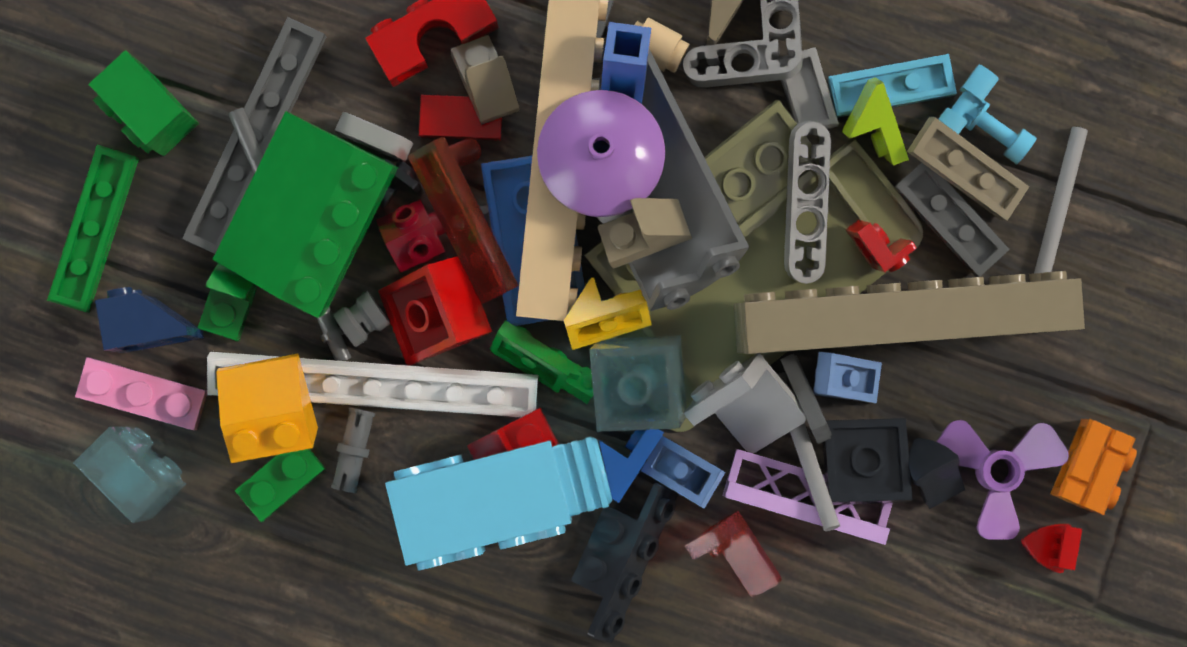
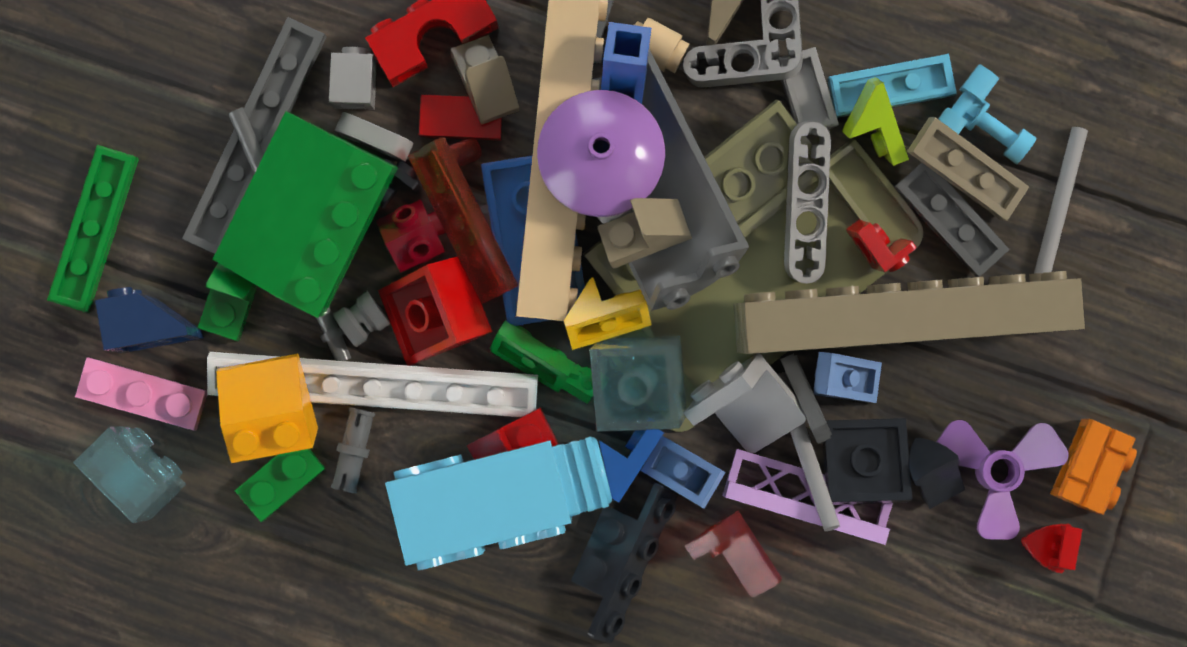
(143, 103): green brick -> none
(353, 79): none -> light grey brick

